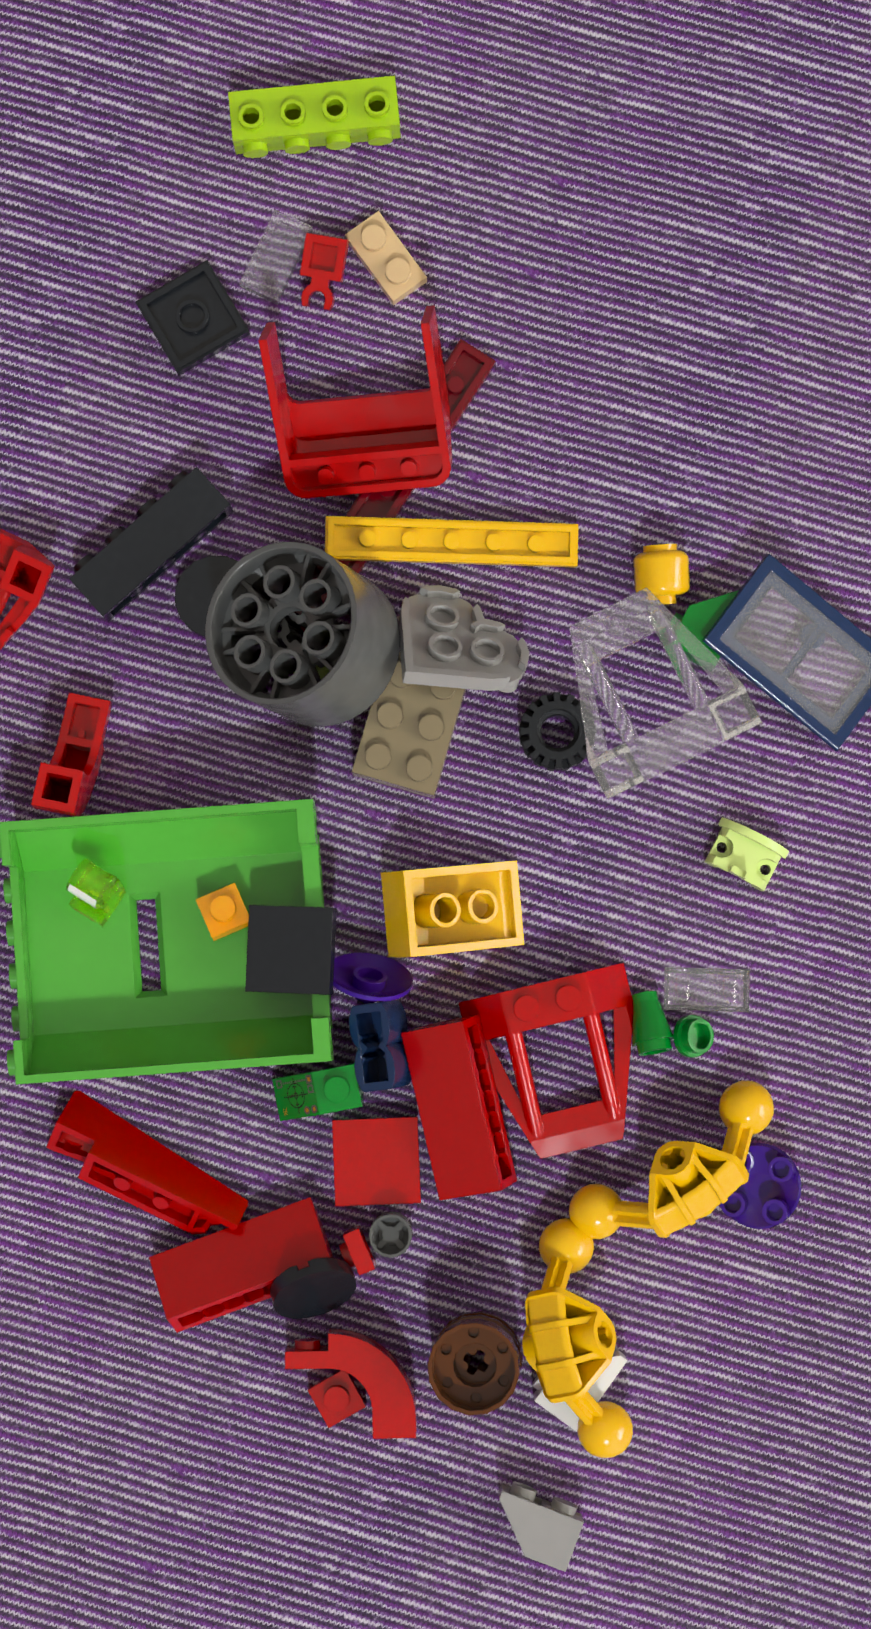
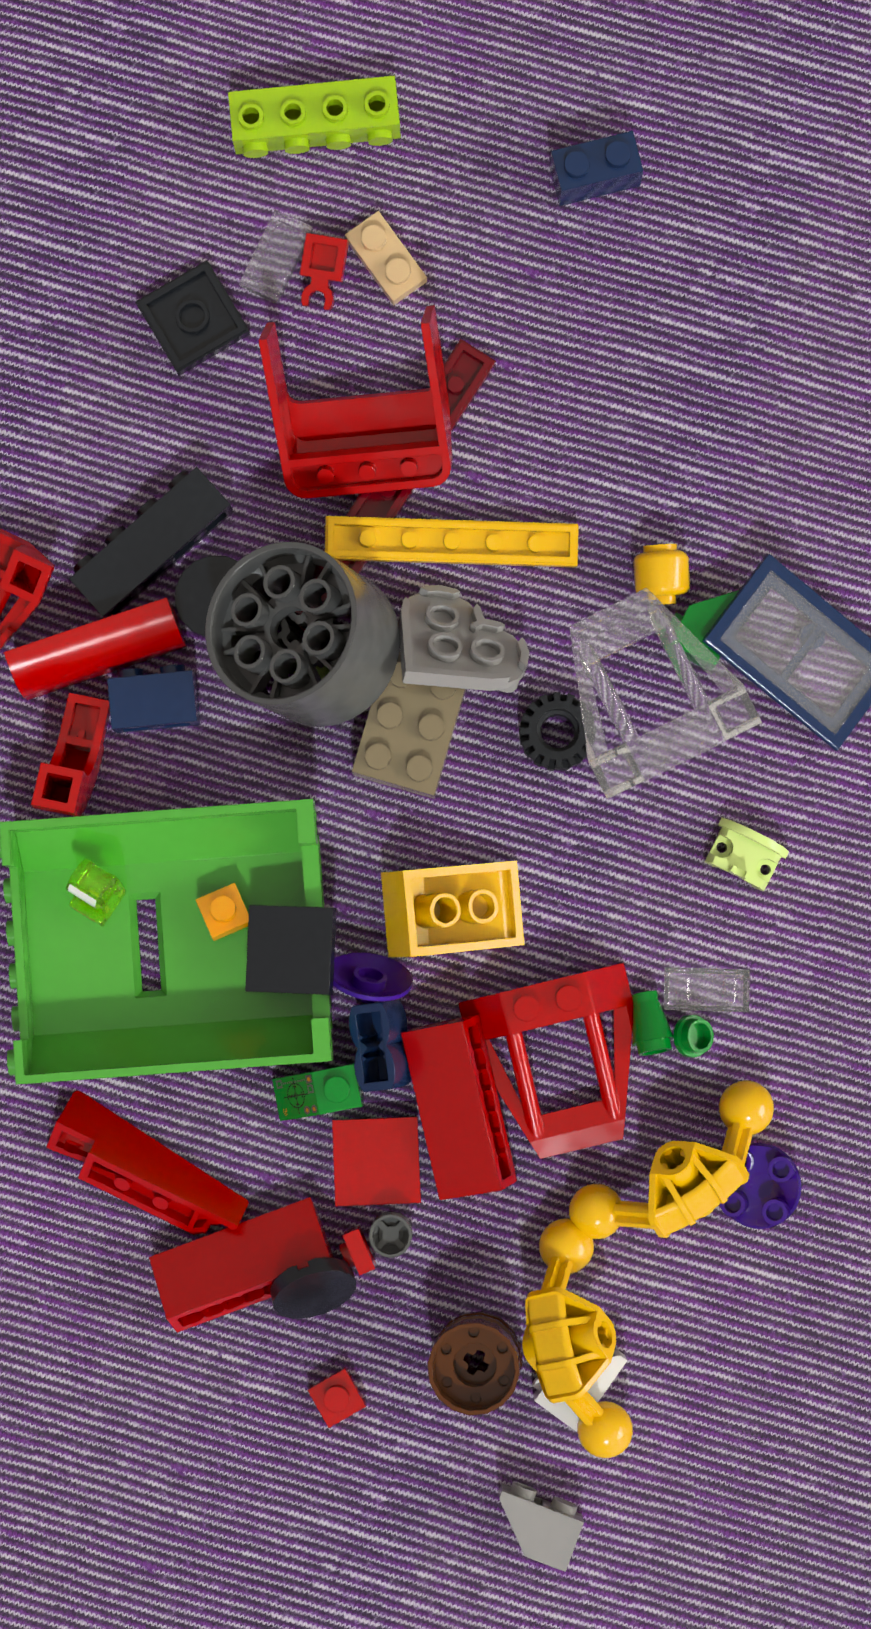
(95, 649): none -> red brick
(153, 700): none -> dark blue brick
(373, 1367): red arch -> none
(596, 168): none -> dark blue brick

